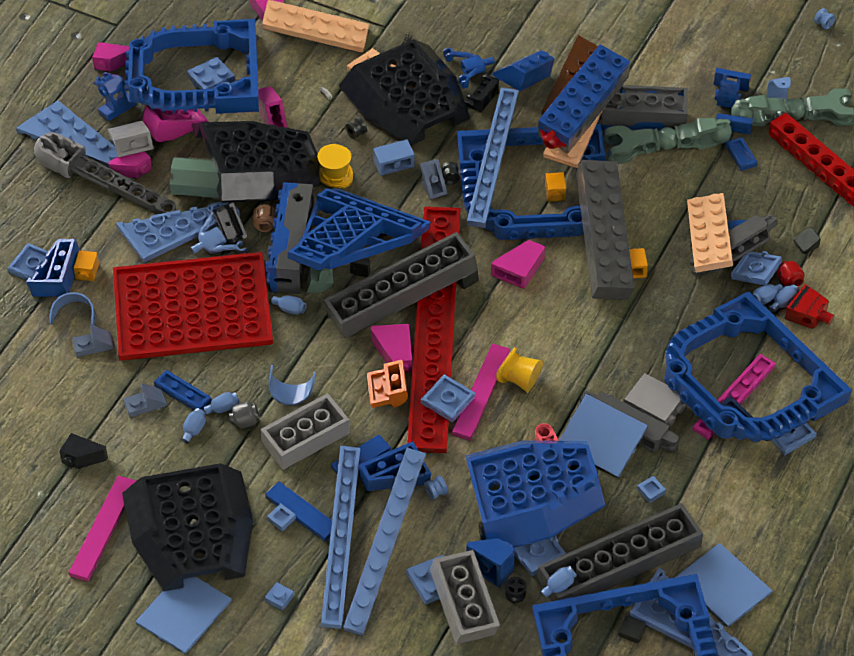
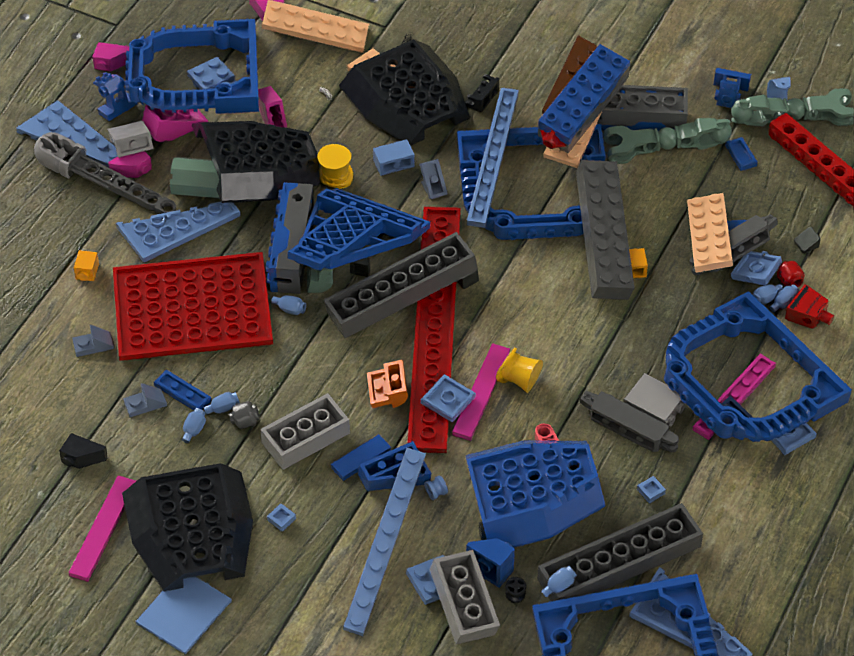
(27, 261): medium blue tile -> none
(57, 271): blue wedge -> none
(68, 298): medium blue piece -> none
(213, 239): medium blue piece -> none
(229, 223): black hinge -> none
(264, 217): medium nougat head -> none
(279, 596): medium blue plate -> none
(290, 394): medium blue piece -> none
(305, 512): blue tile -> none
(340, 538): medium blue plate -> none
(356, 128): pearl dark grey wheel -> none
(393, 343): dark pink slope -> none
(450, 173): pearl dark grey wheel -> none
(470, 66): blue piece -> none
(519, 264): dark pink slope -> none
(526, 70): blue slope -> none
(538, 553): medium blue plate -> none
(555, 187): light orange brick -> none
(608, 432): medium blue piece -> none
(632, 629): pearl dark grey tile -> none
(727, 584): medium blue piece -> none
(737, 123): blue tile -> none
(824, 18): medium blue wheel -> none

